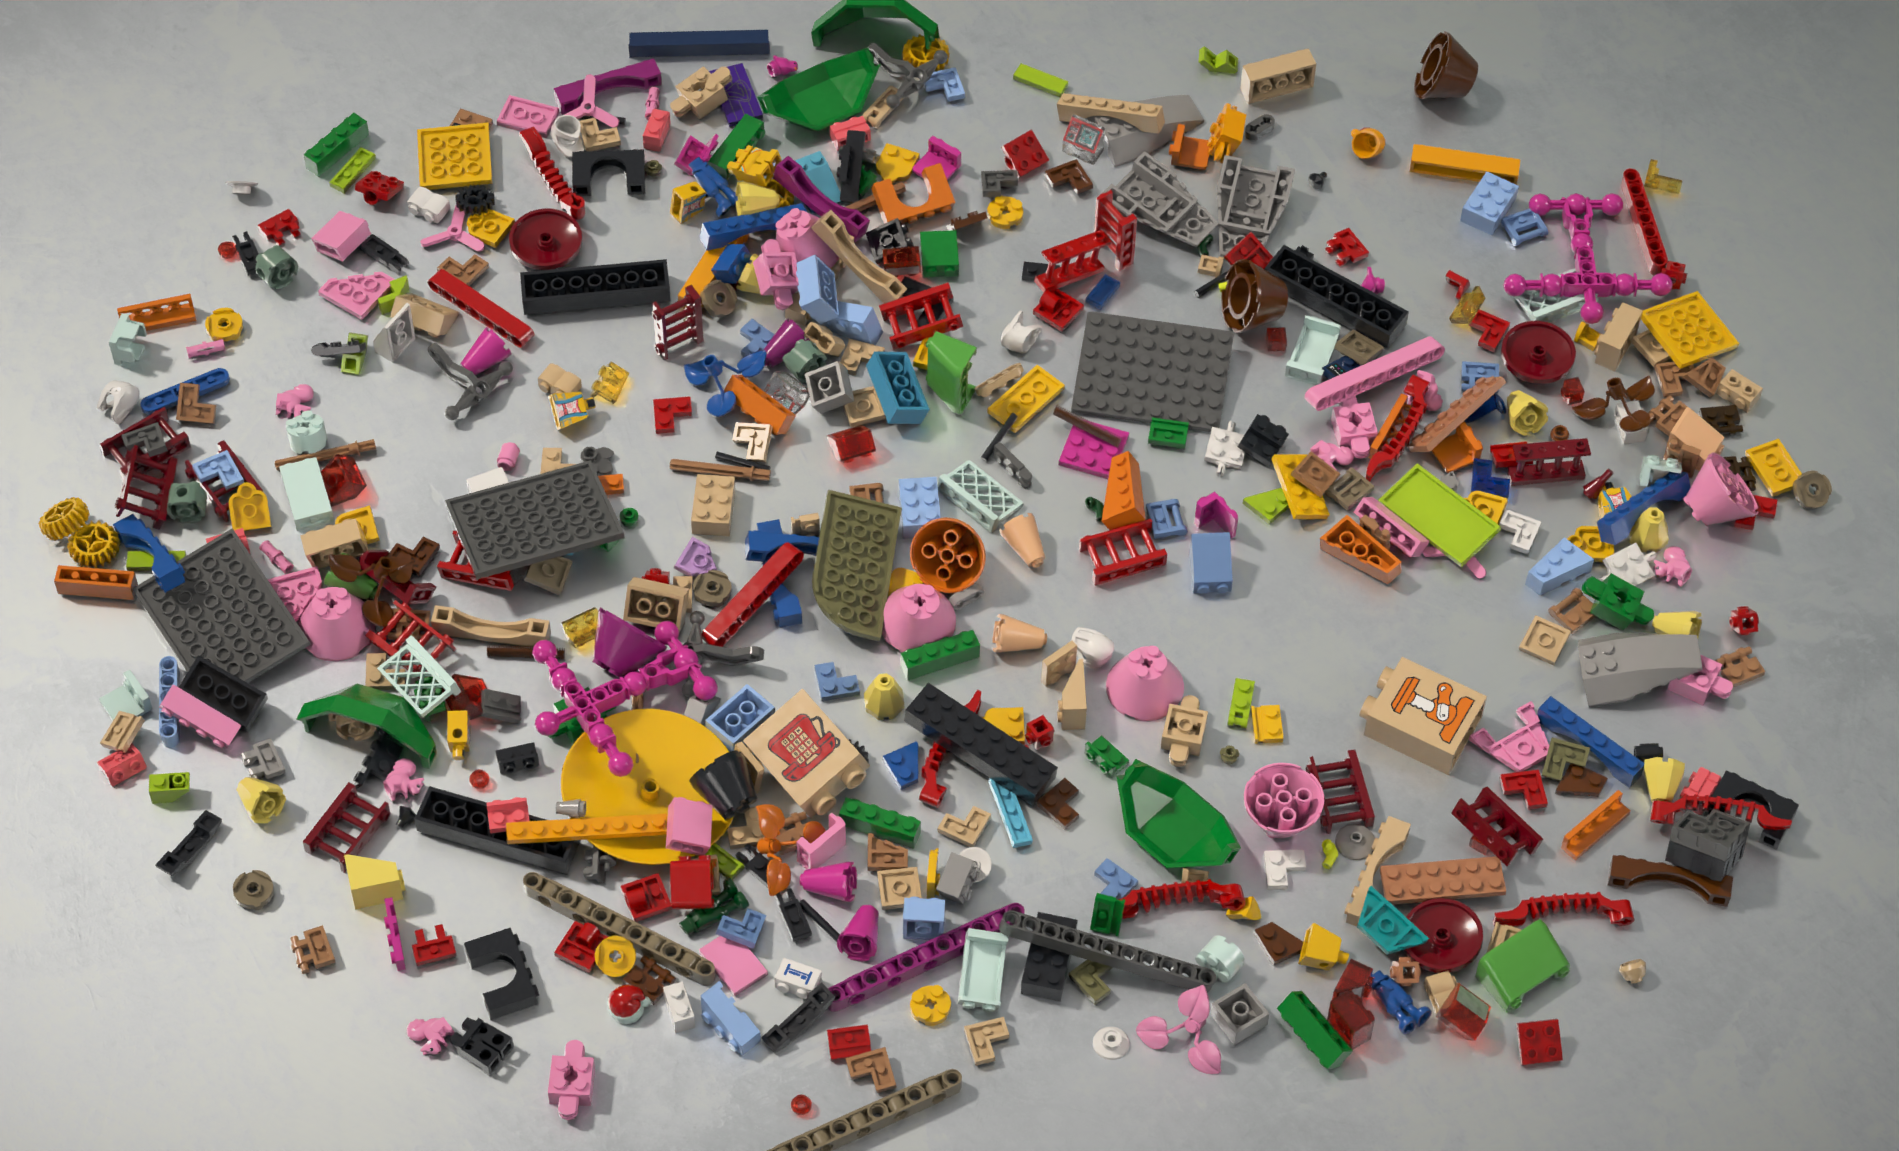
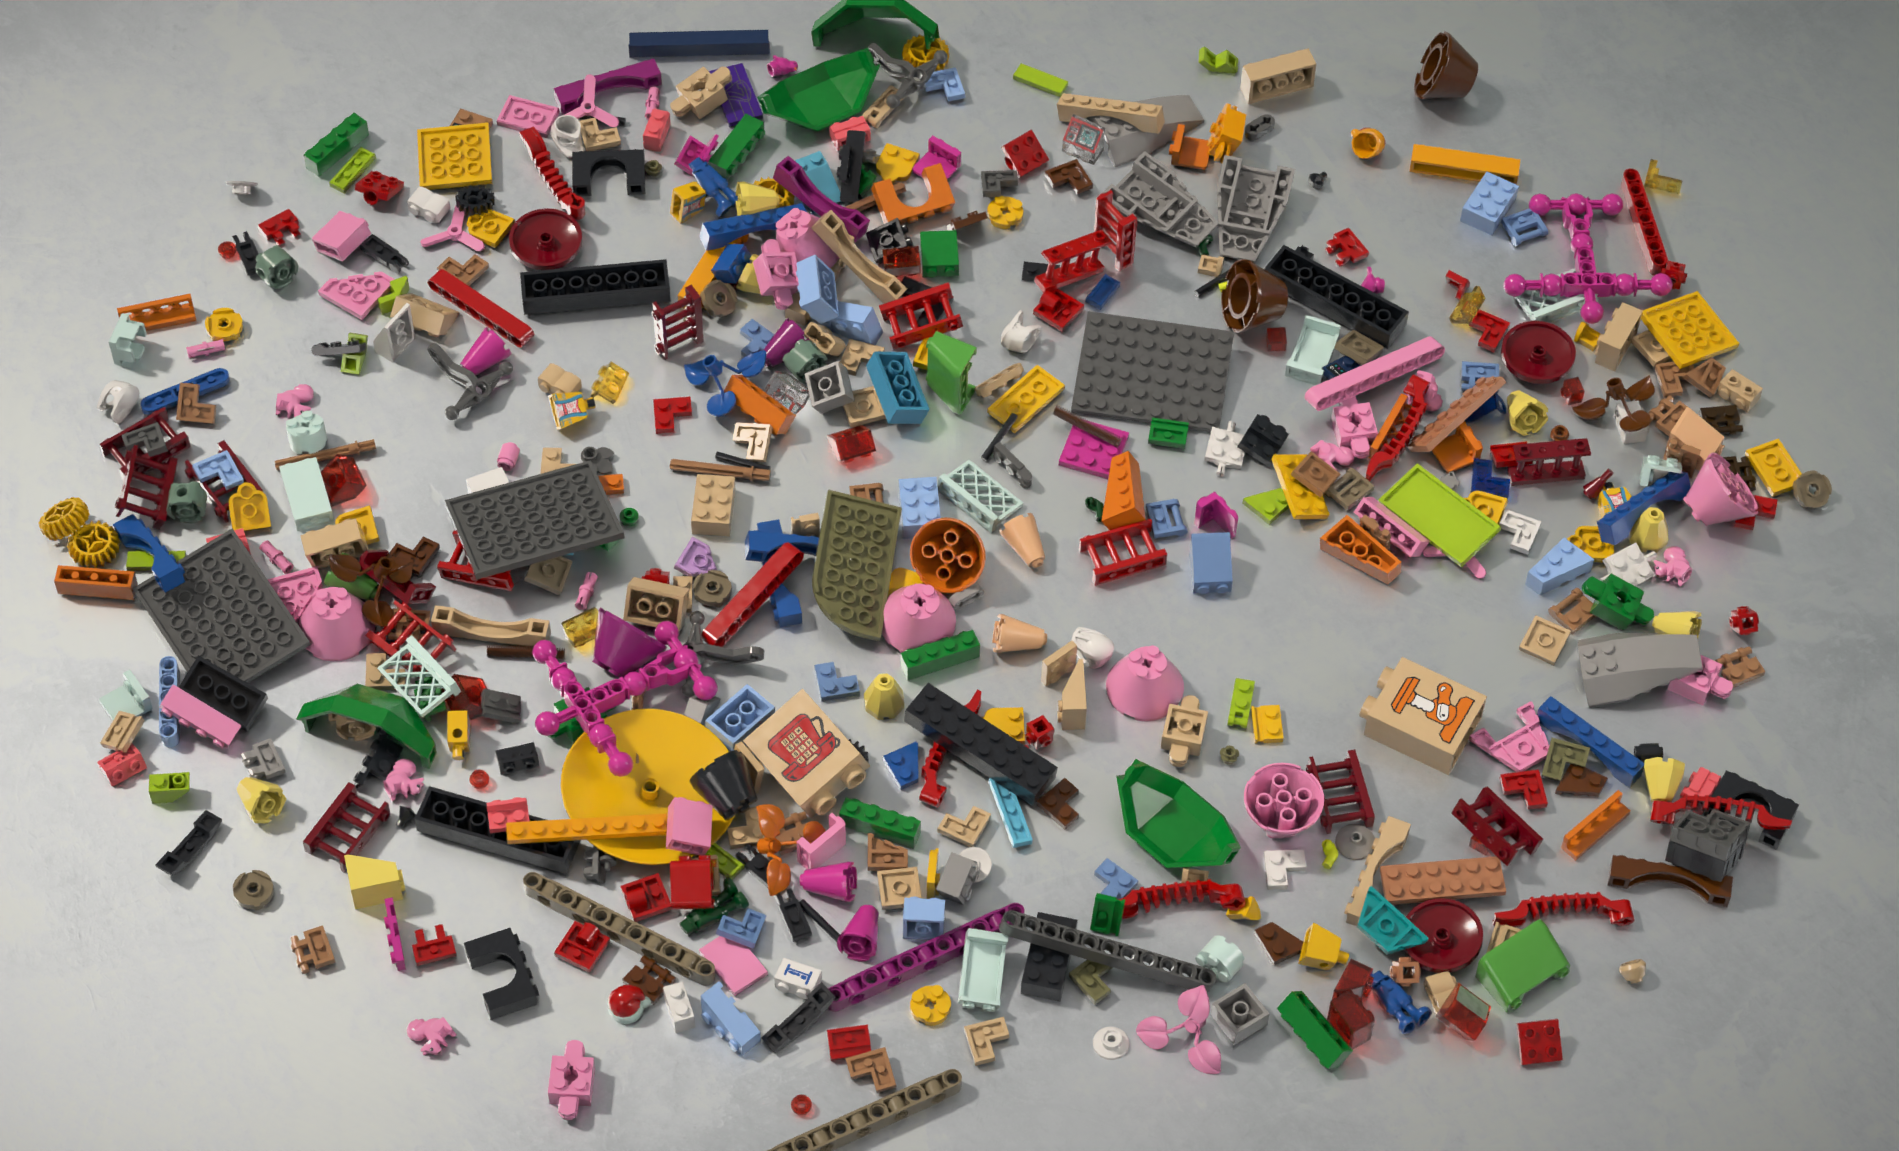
(482, 1044): black hips -> none
(572, 808): light grey cone -> none
(586, 591): none -> bright pink pin
(623, 964): yellow plate -> none
(754, 164): yellow hips -> none
(1106, 756): green bracket -> none
(1250, 249): red plate -> none

